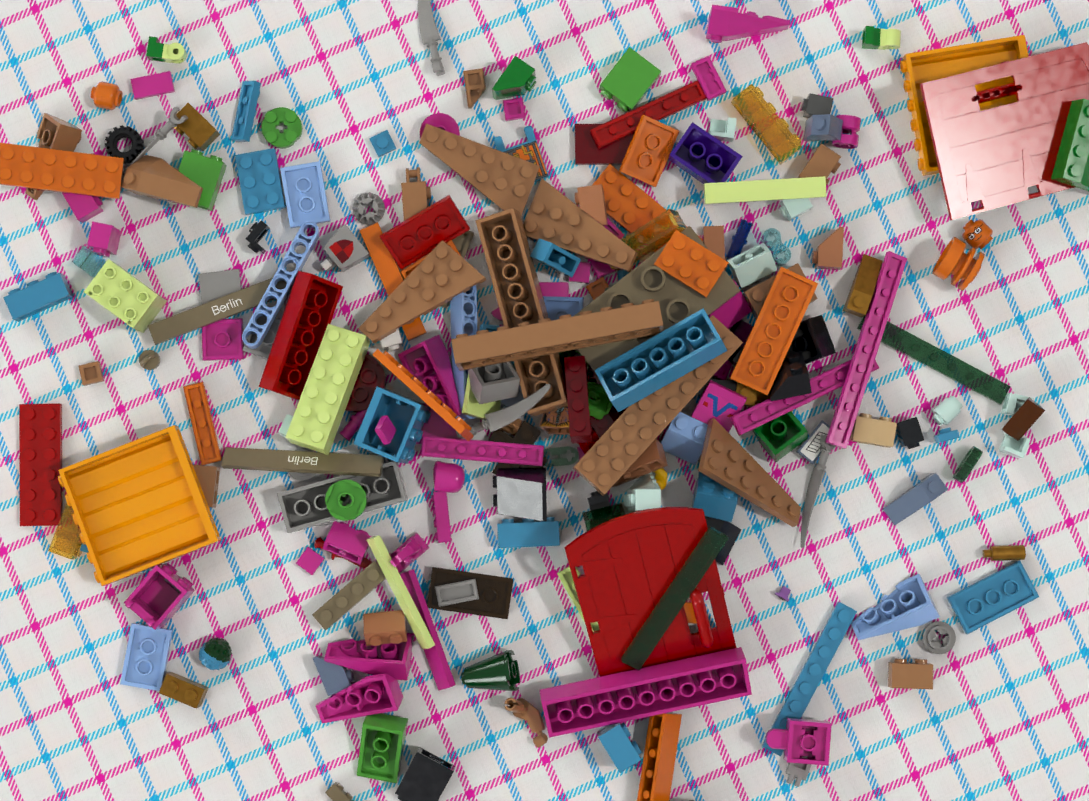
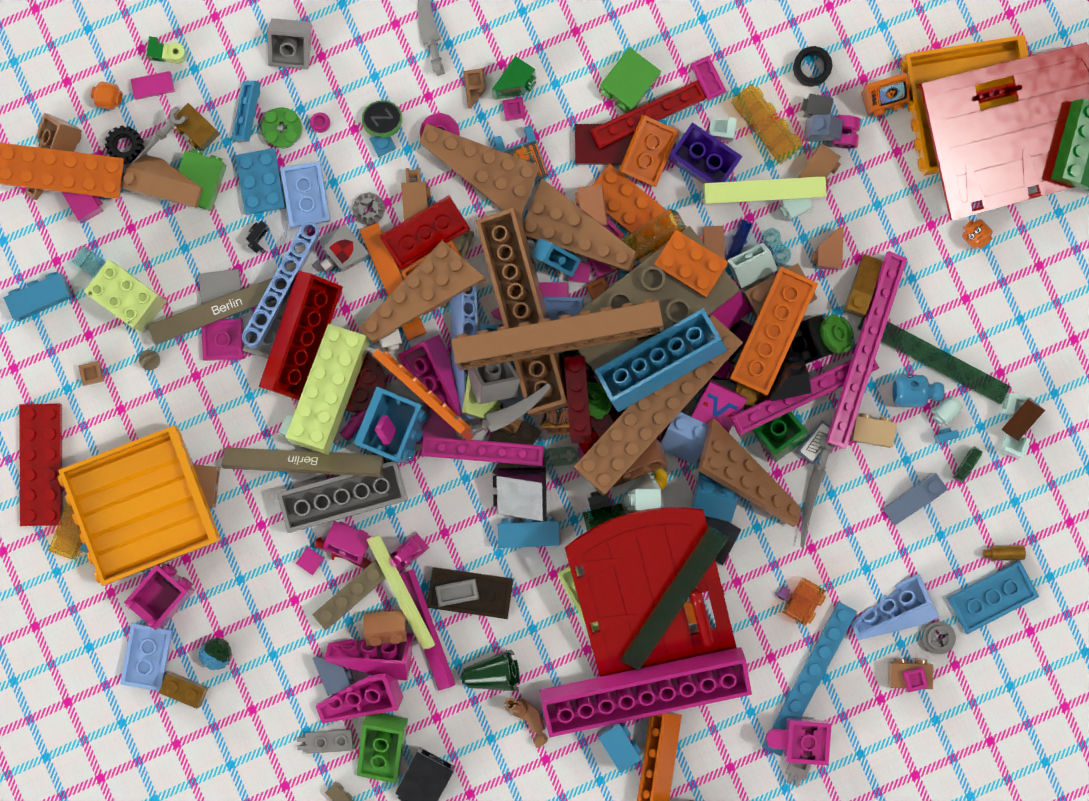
(104, 239): dark pink brick -> none
(202, 423): orange tile -> none
(289, 43): none -> light grey slope
(320, 122): none -> dark pink plate
(326, 741): none -> light grey hinge
(335, 504): bright green plate -> none
(382, 119): none -> black tile
(442, 520): dark pink piece -> none
(448, 477): dark pink helmet -> none
(728, 24): dark pink wedge -> none
(804, 601): none -> clear orange brick
(812, 50): none -> black tyre
(837, 334): none -> bright green tile
(880, 38): leg -> none
(886, 95): none -> orange slope
(909, 433): black brick -> none
(915, 391): none -> dark azure piece
(915, 679): none -> dark pink tile
(959, 264): orange wheel -> none

